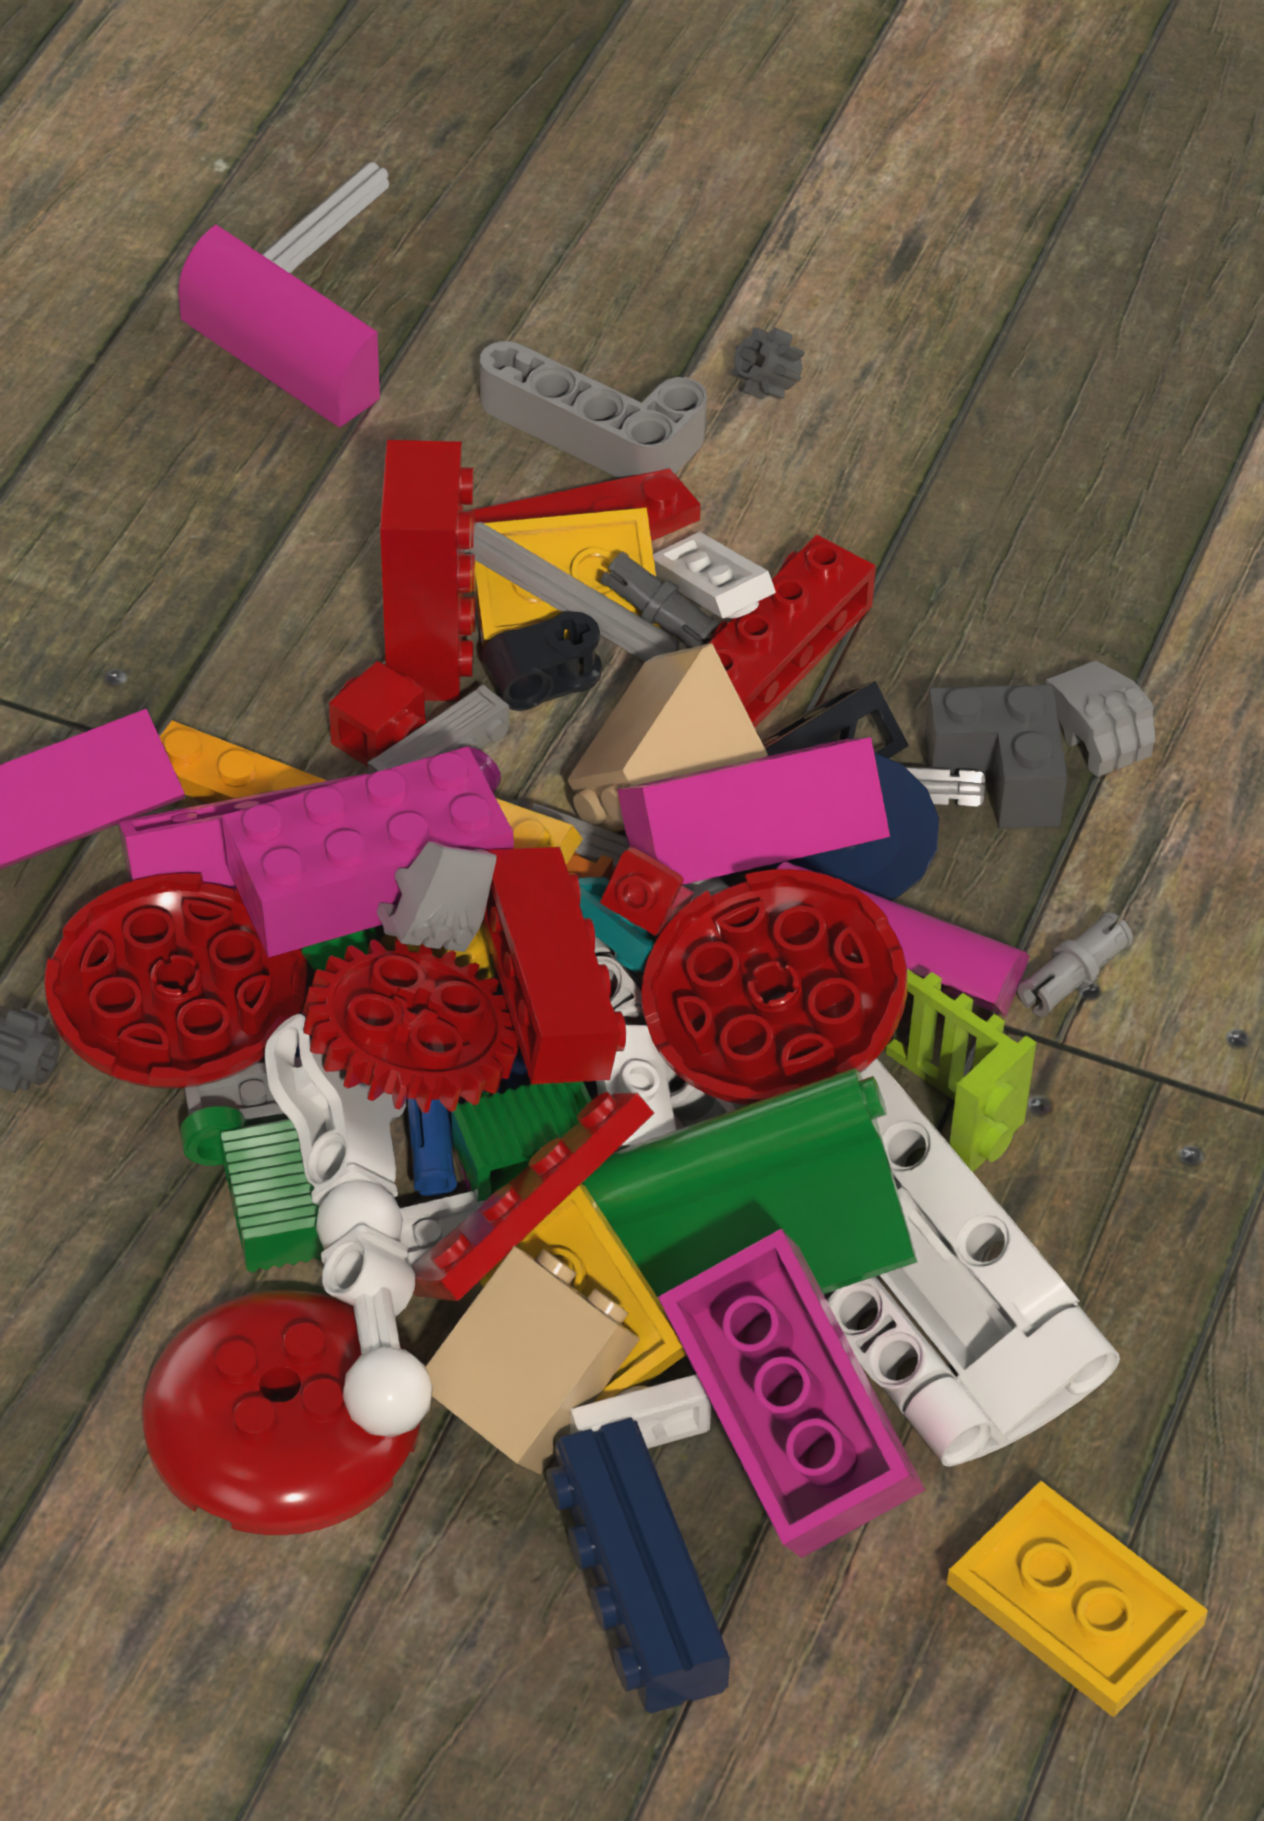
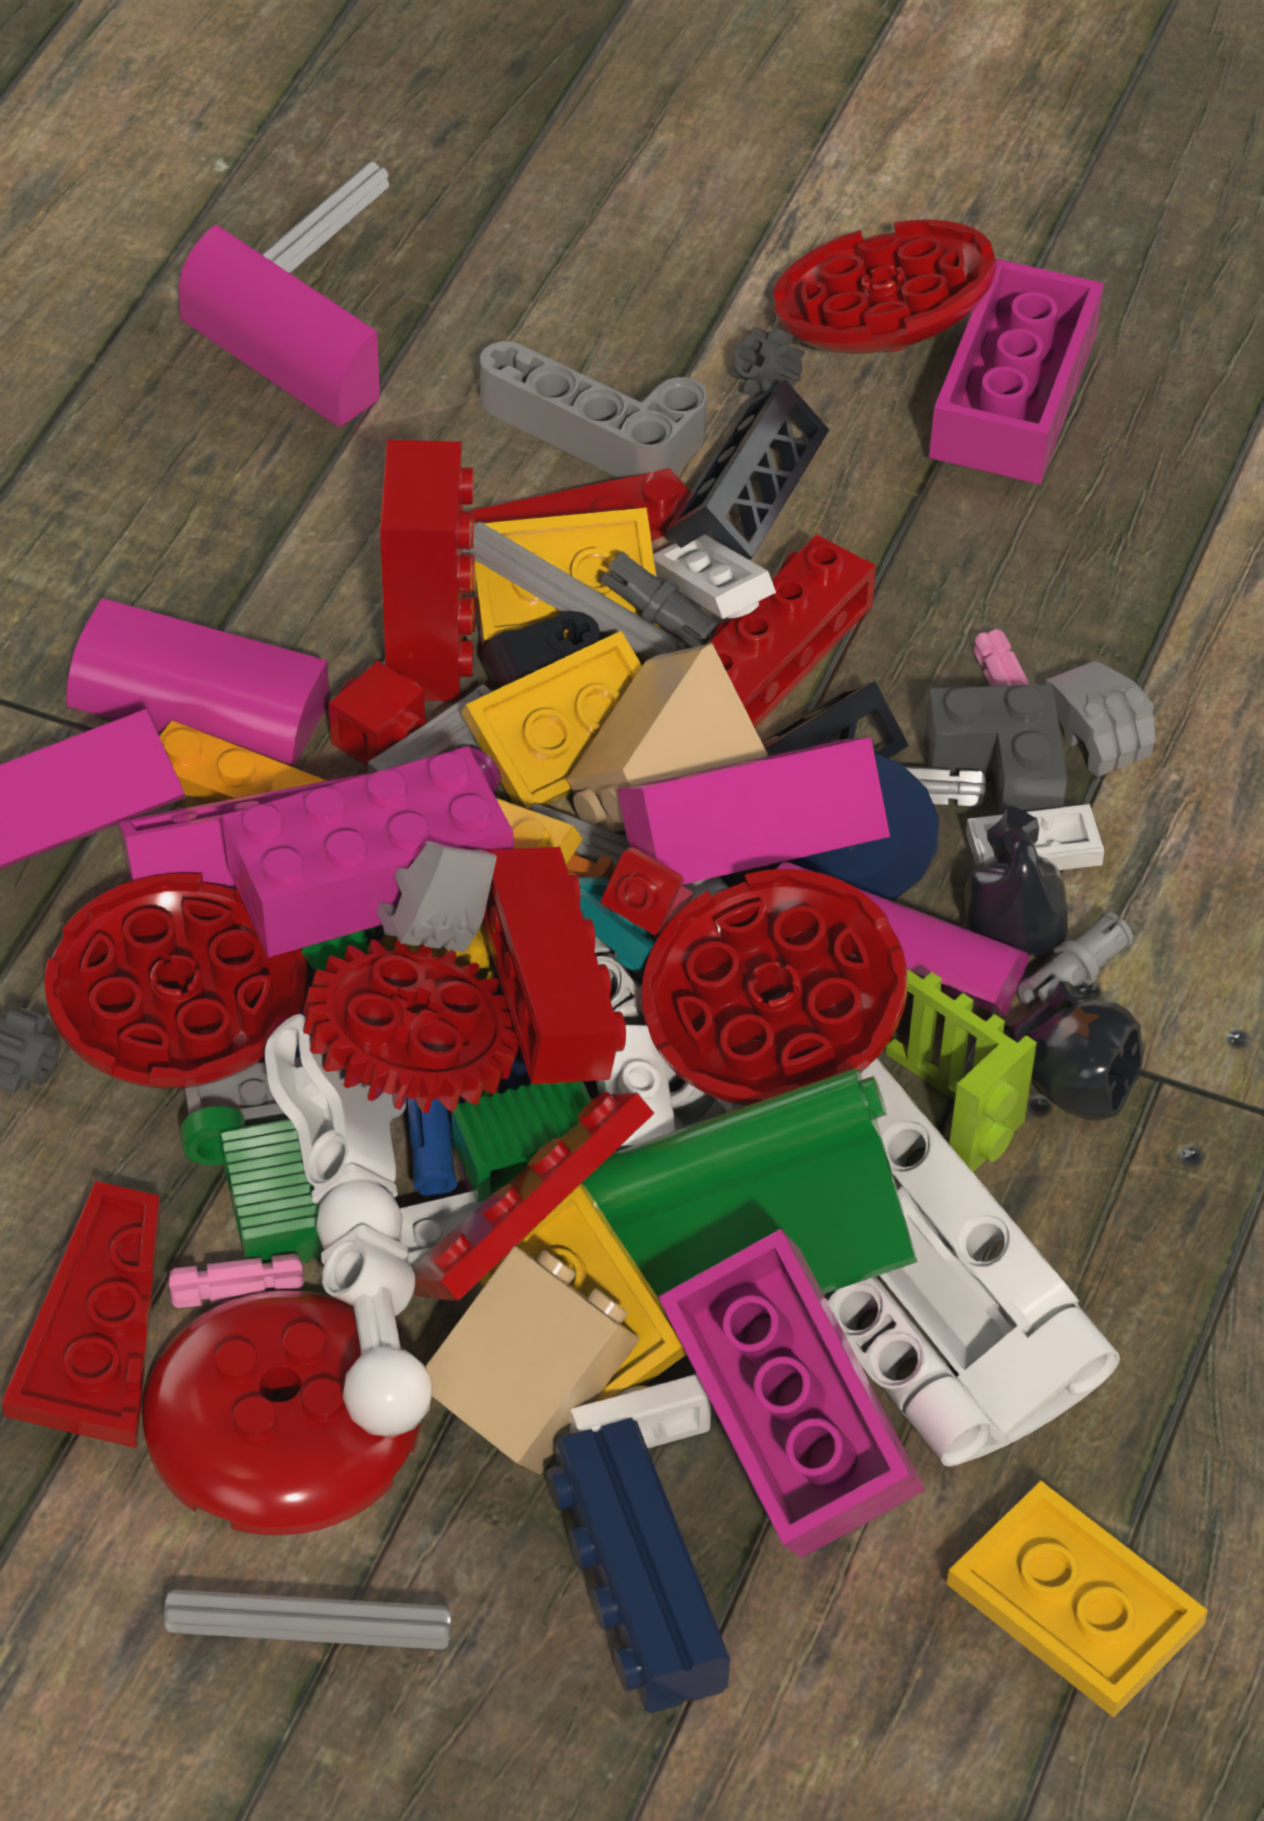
(92, 1332): none -> red wing
(199, 678): none -> dark pink brick
(234, 1279): none -> bright pink axle
(307, 1619): none -> light grey axle
(550, 718): none -> yellow plate
(747, 457): none -> black fence
(885, 287): none -> red brick
(1000, 663): none -> bright pink axle
(1016, 372): none -> dark pink brick
(1016, 892): none -> black piece
(1065, 837): none -> white plate
(1083, 1053): none -> black piece

